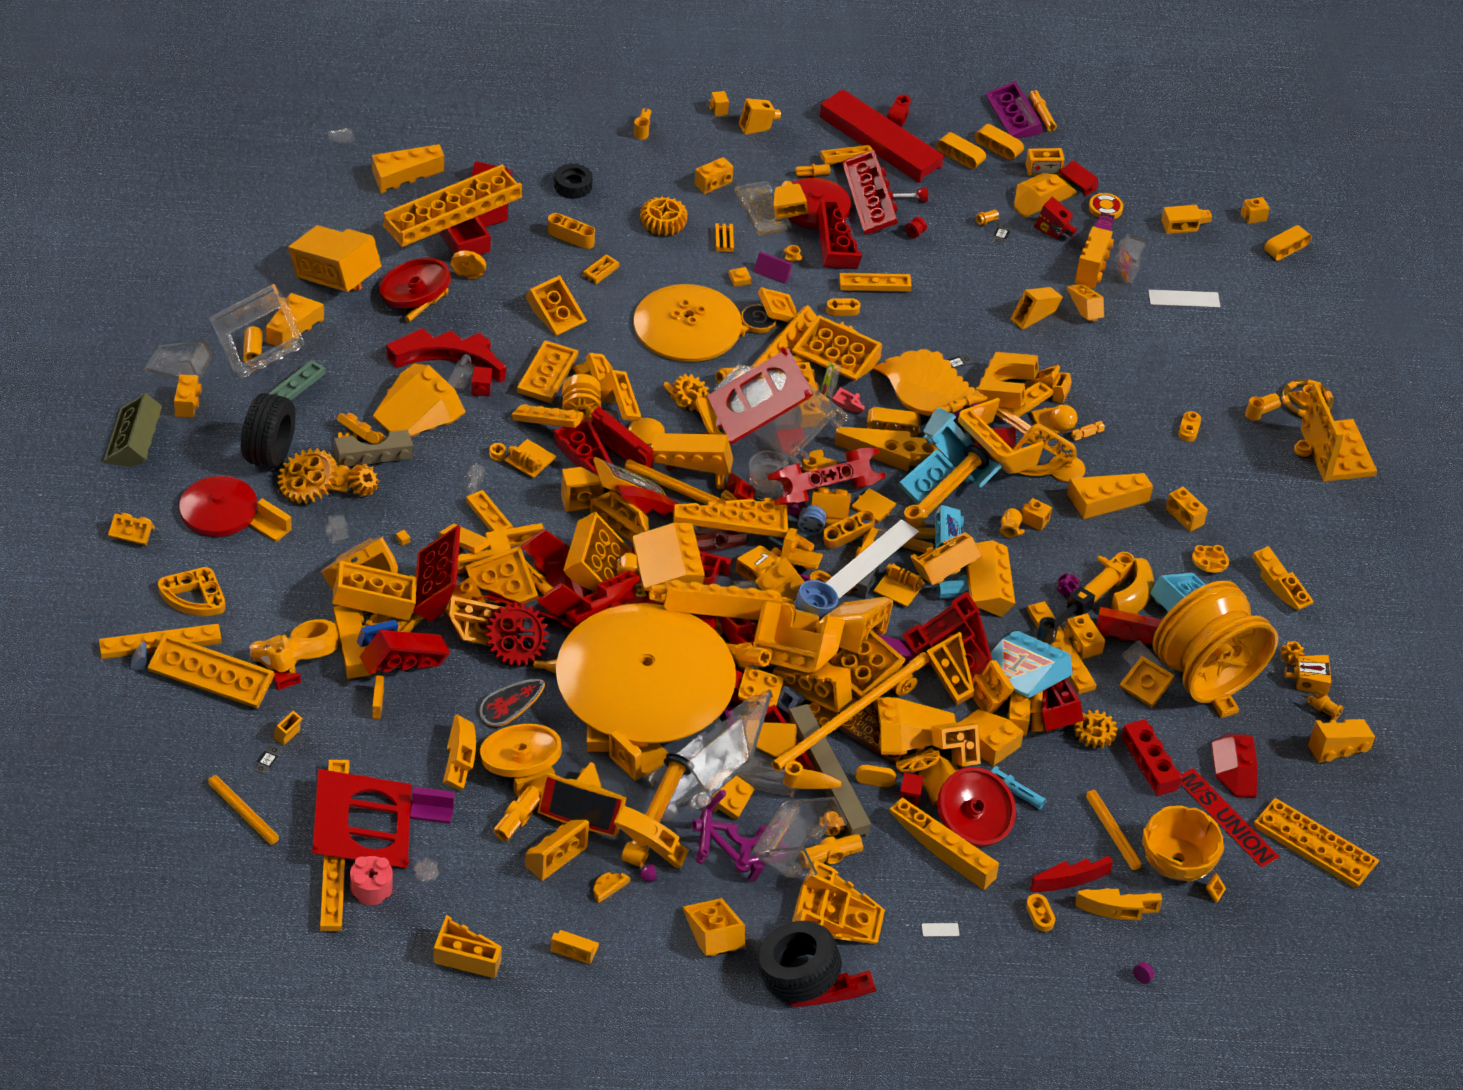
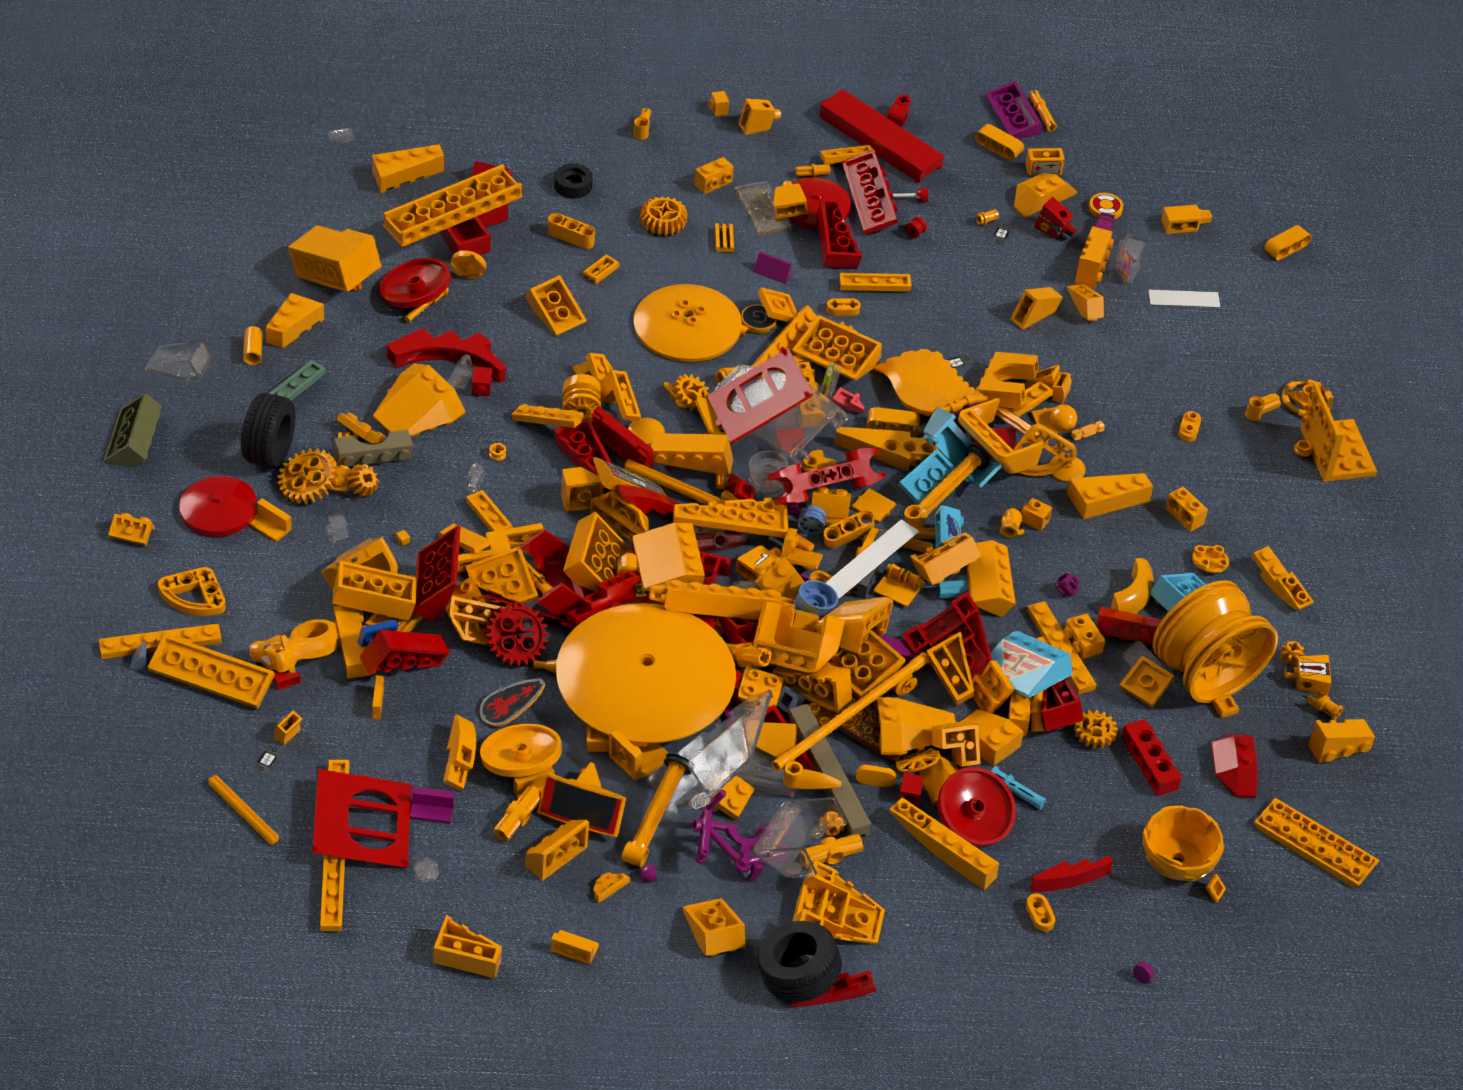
(186, 396): light orange brick -> none
(247, 312): clear windscreen -> none
(371, 880): coral brick -> none
(529, 458): light orange hinge -> none
(547, 371): light orange plate -> none
(651, 833): light orange slope -> none
(740, 276): light orange plate -> none
(792, 253): light orange plate -> none
(940, 929): white sticker -> none
(961, 150): light orange beam -> none
(1080, 176): red hinge -> none
(1083, 598): piece -> none
(1113, 905): light orange slope -> none
(1114, 830): light orange axle -> none
(1228, 818): red sticker -> none
(1255, 210): light orange brick -> none

